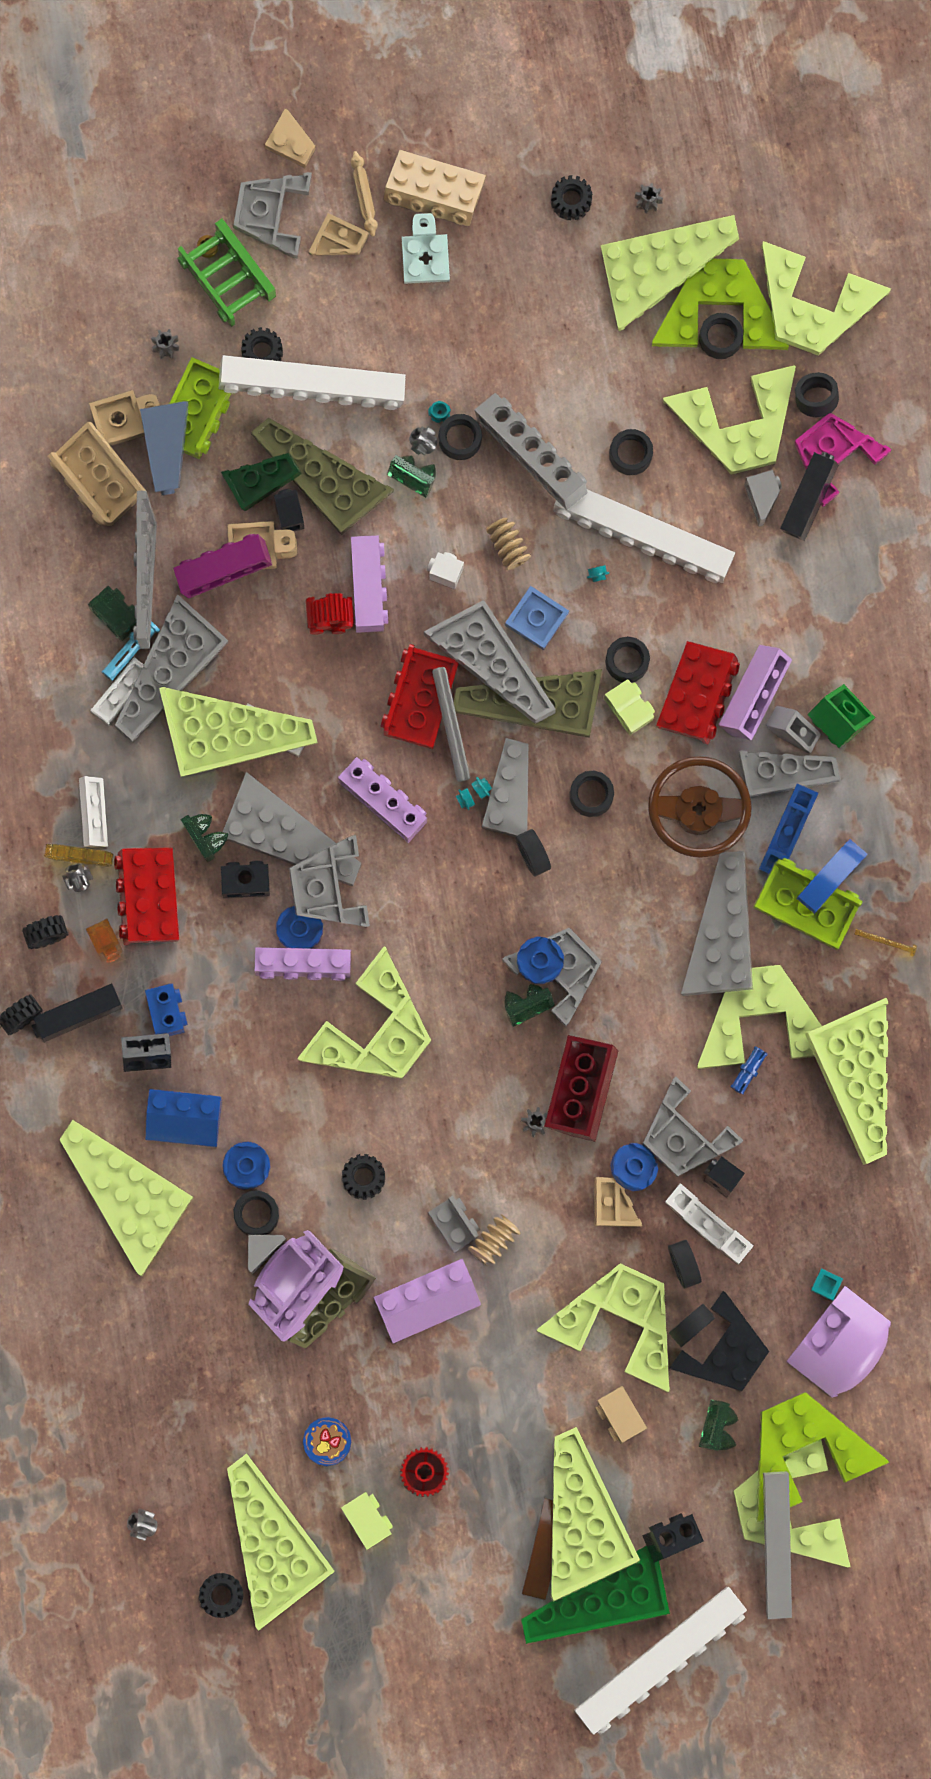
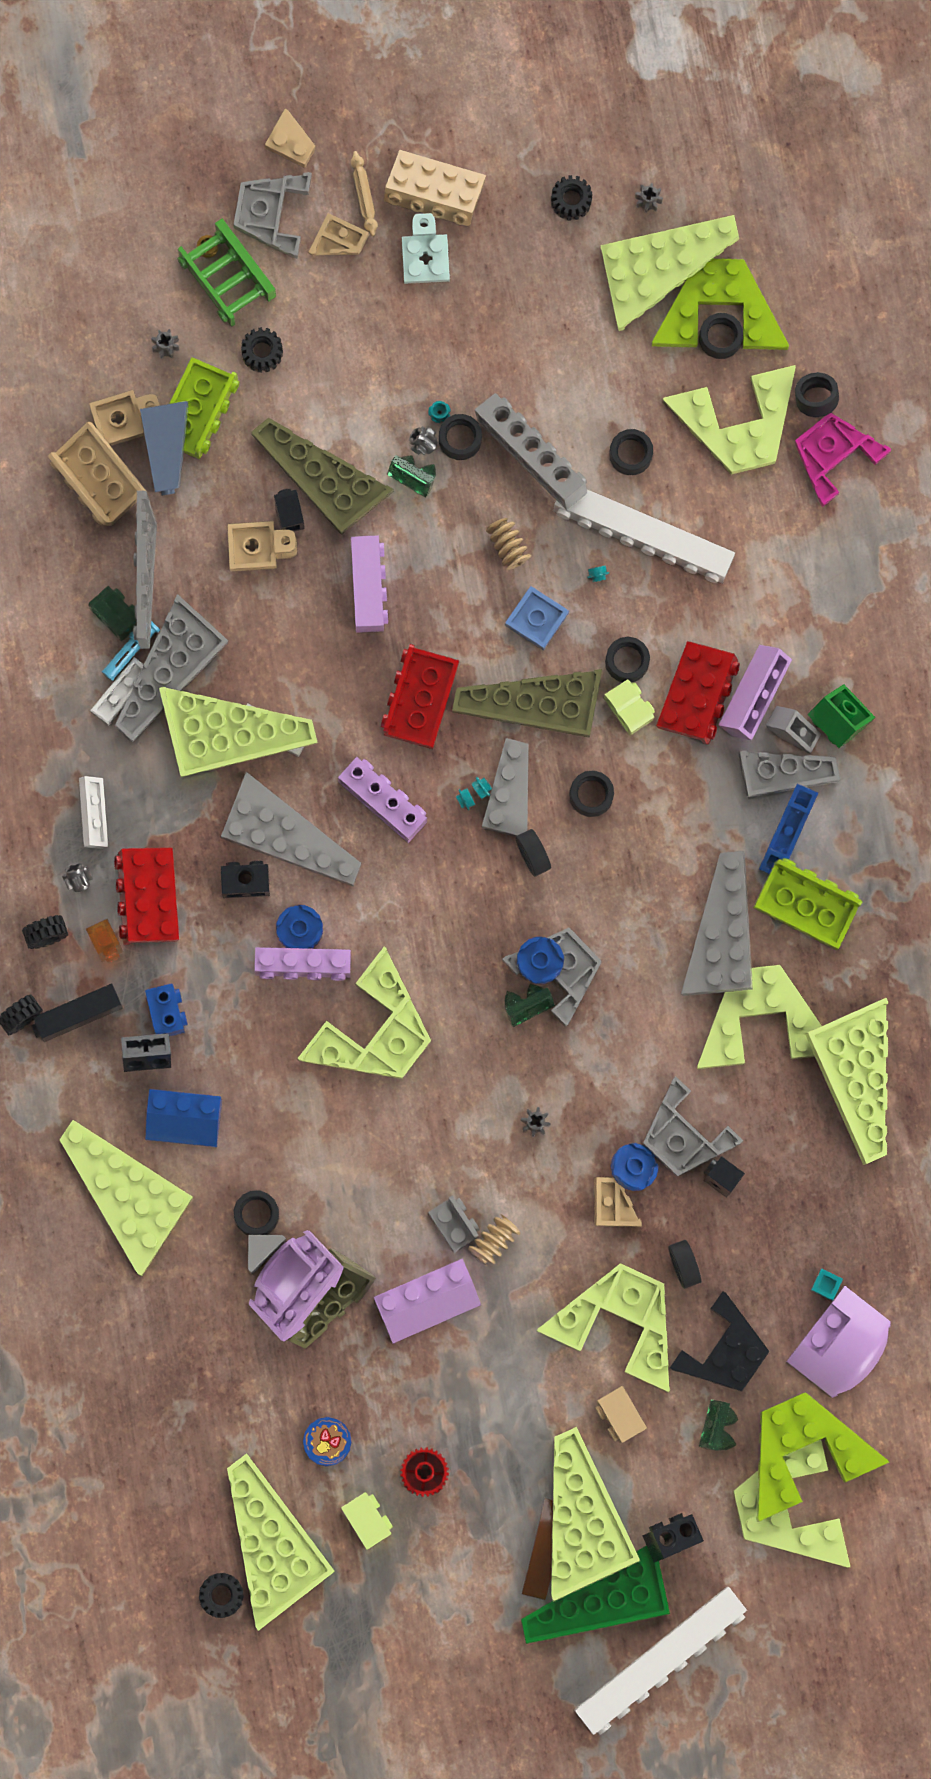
(78, 855): clear yellow beam -> none
(142, 1524): flat silver gear -> none
(210, 843): clear green tile -> none
(222, 565): magenta brick -> none
(246, 1165): blue tile -> none
(257, 481): dark green wing -> none
(311, 382): white brick -> none
(317, 887): light grey wing -> none
(329, 614): red brick -> none
(357, 1163): black tyre -> none
(445, 569): white brick -> none
(451, 724): light grey axle -> none
(486, 651): light grey wing -> none
(581, 1088): dark red slope -> none
(692, 1325): black tyre -> none
(708, 1224): white slope -> none
(715, 808): reddish brown piece -> none
(749, 1070): blue pin -> none
(763, 493): light grey slope -> none
(777, 1545): light grey tile -> none
(807, 324): yellowish green wing -> none
(809, 495): black brick -> none
(831, 876): slope -> none
(912, 950): clear yellow piece -> none

